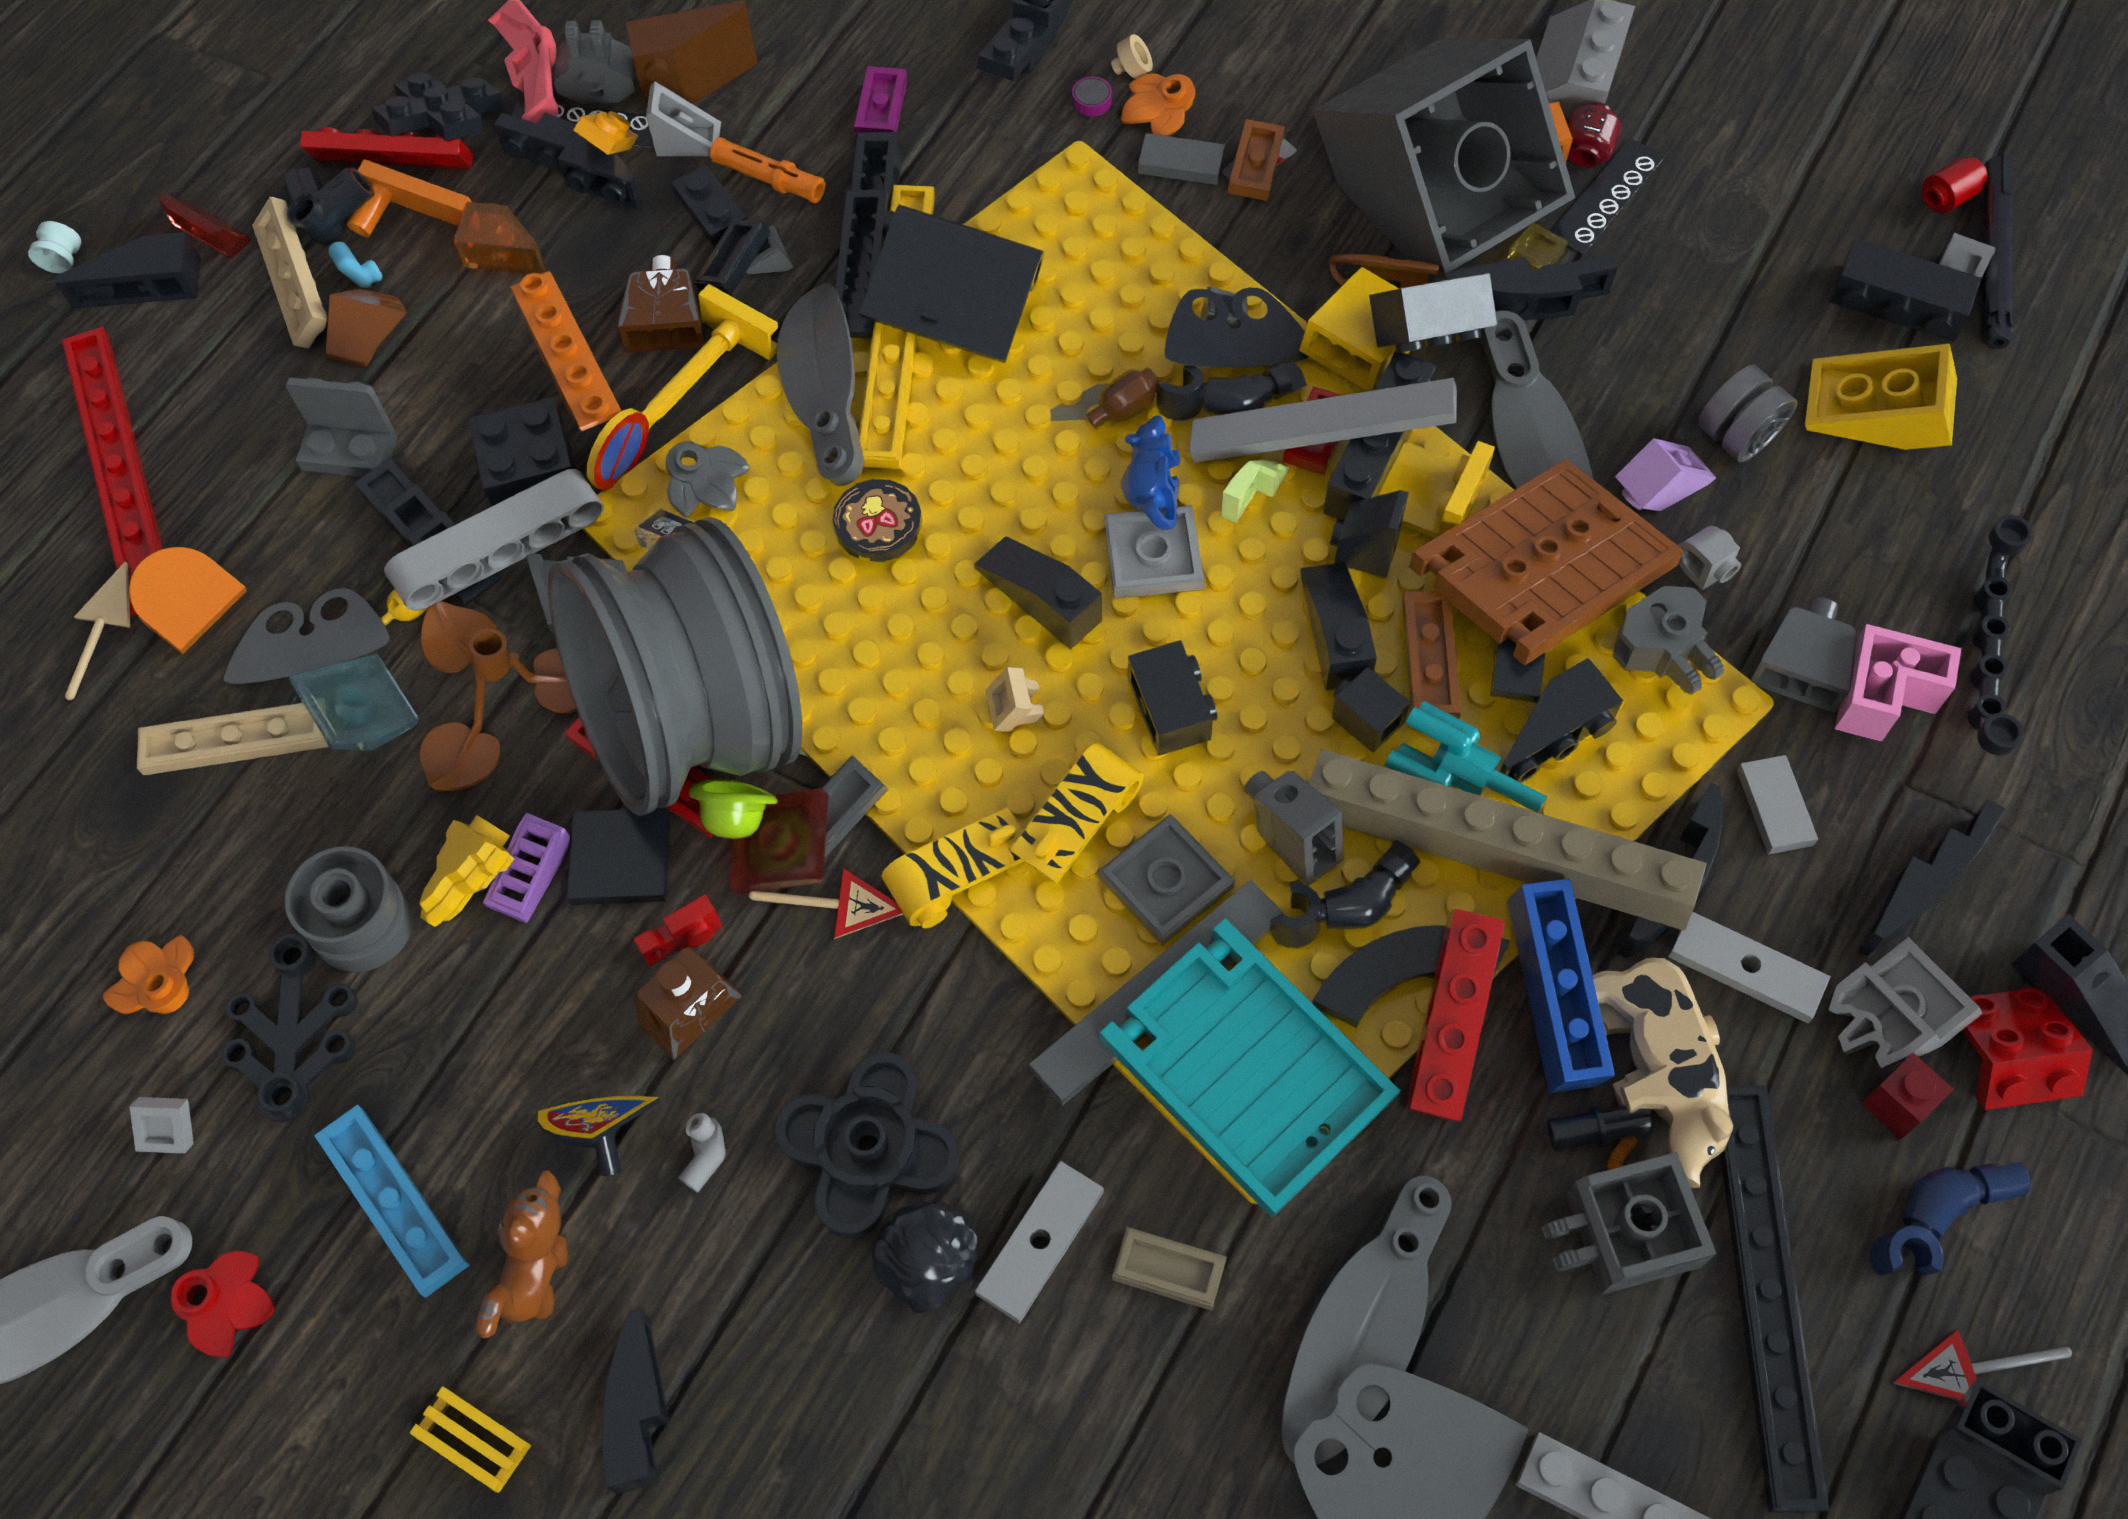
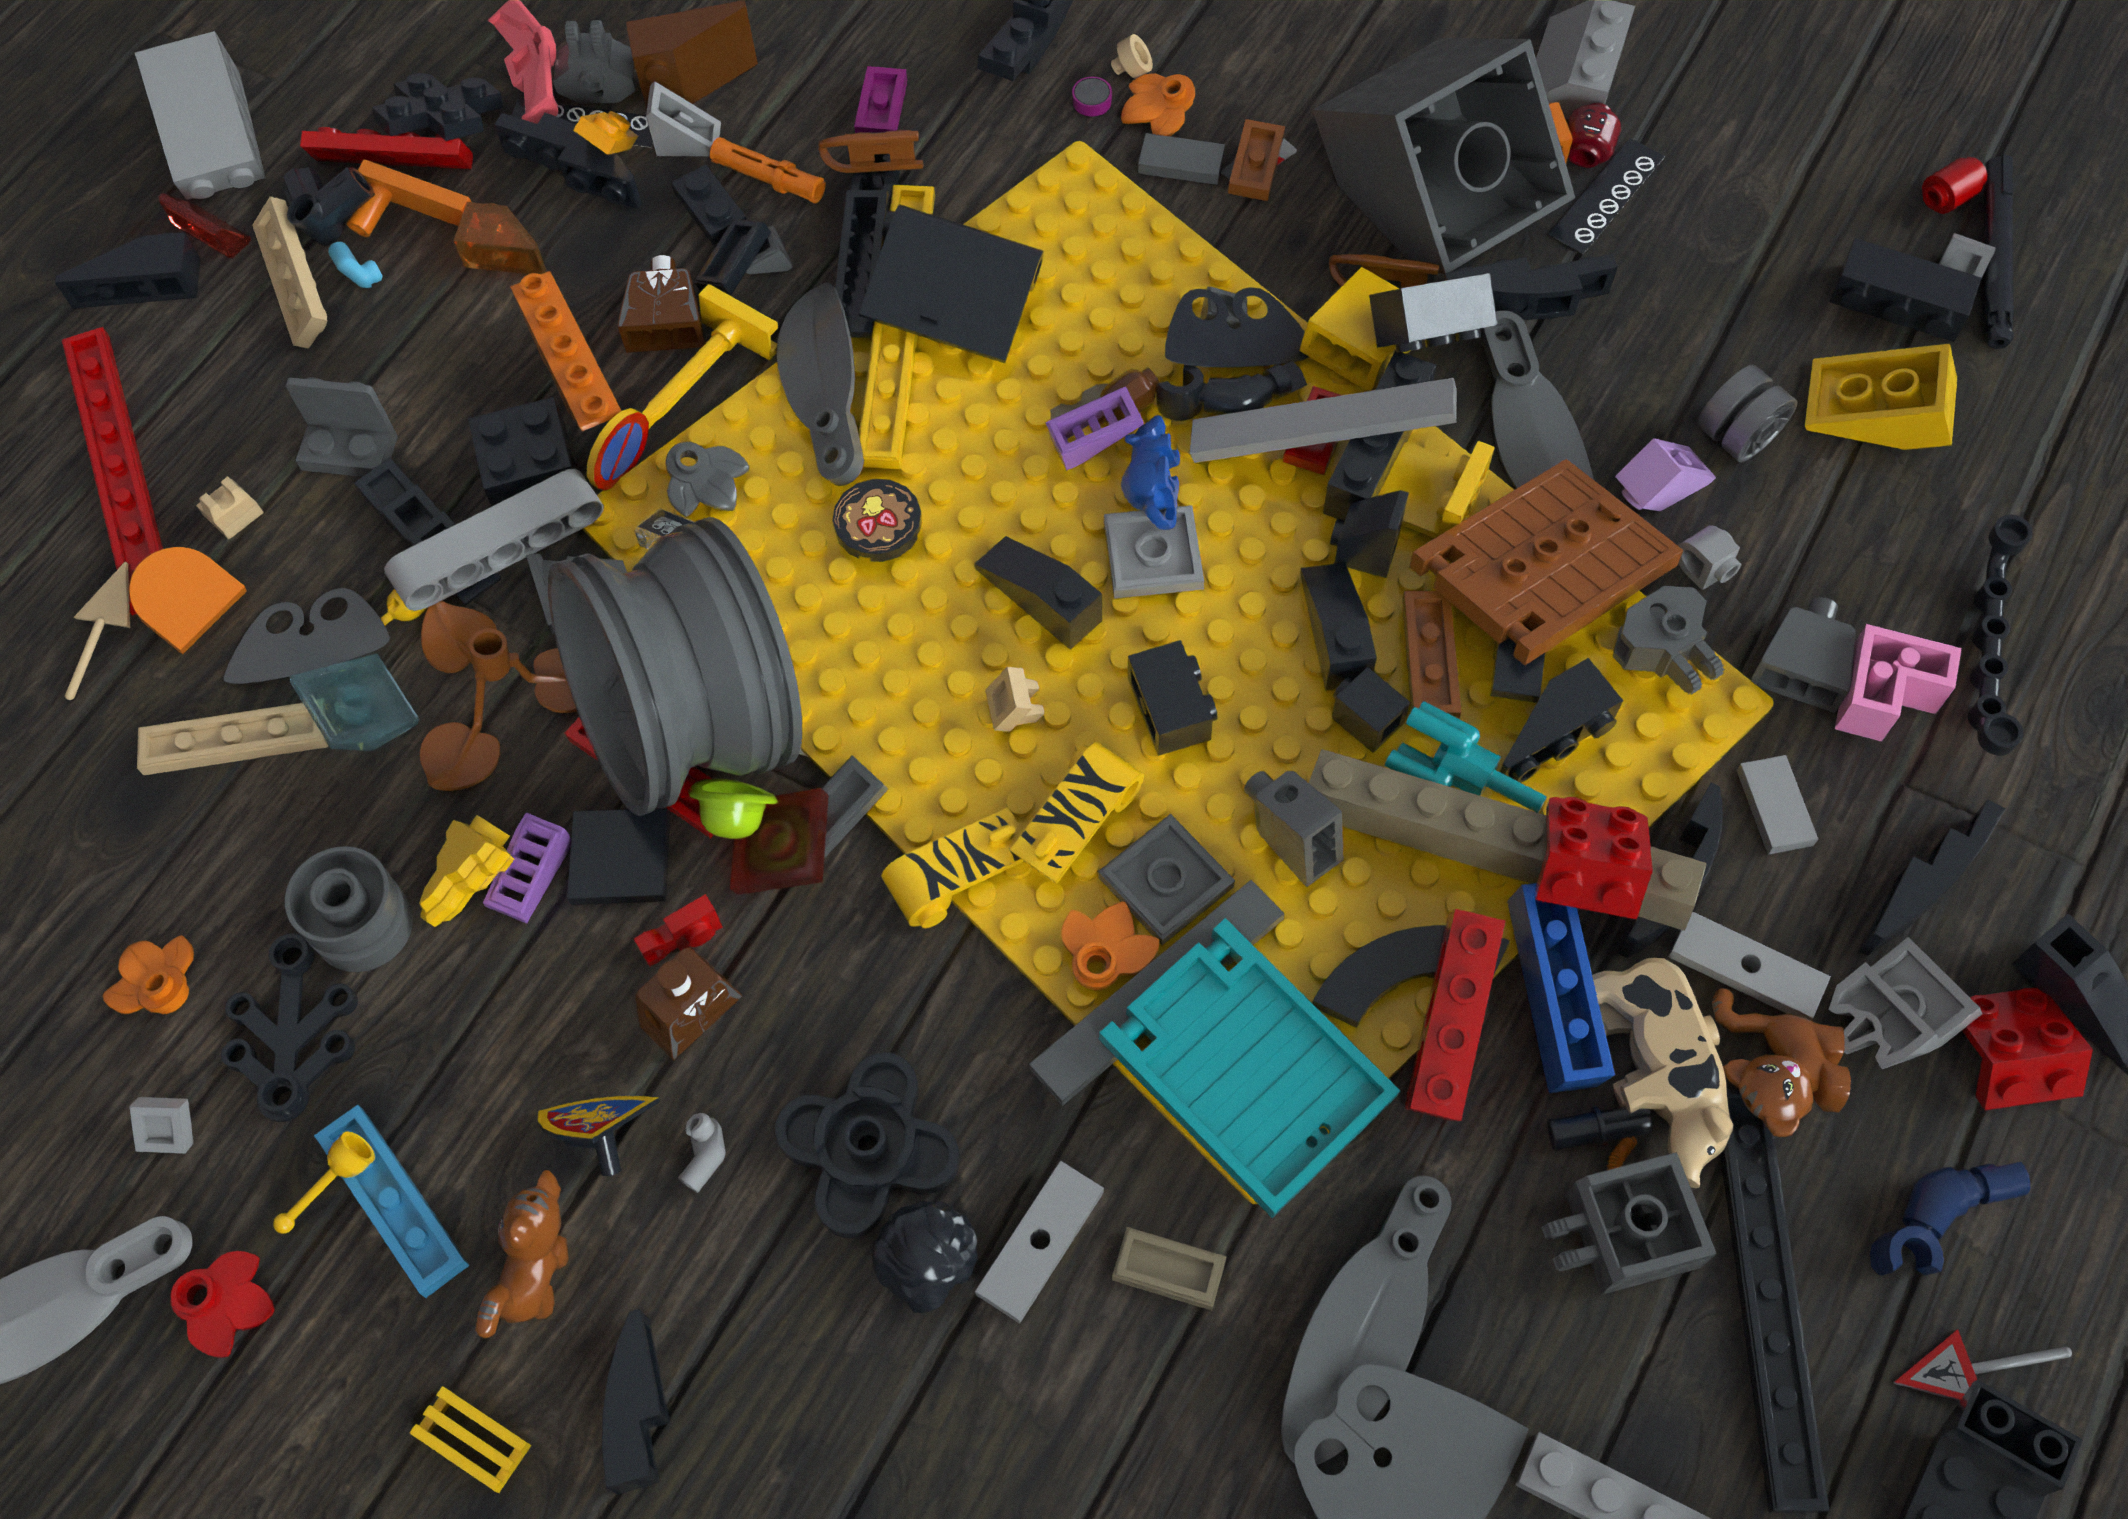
(54, 247): light aqua wheel -> none
(201, 115): none -> light grey slope
(229, 508): none -> tan tile
(346, 1158): none -> yellow hinge
(360, 323): dark orange slope -> none
(857, 906): piece -> none
(864, 146): none -> dark orange piece
(1087, 446): none -> medium lavender slope
(1107, 940): none -> orange plate
(1252, 477): yellowish green slope -> none
(1349, 906): black piece -> none
(1538, 246): clear yellow tile -> none
(1595, 857): none -> red bracket
(1803, 1067): none -> dark orange animal
(1907, 1096): dark red brick -> none

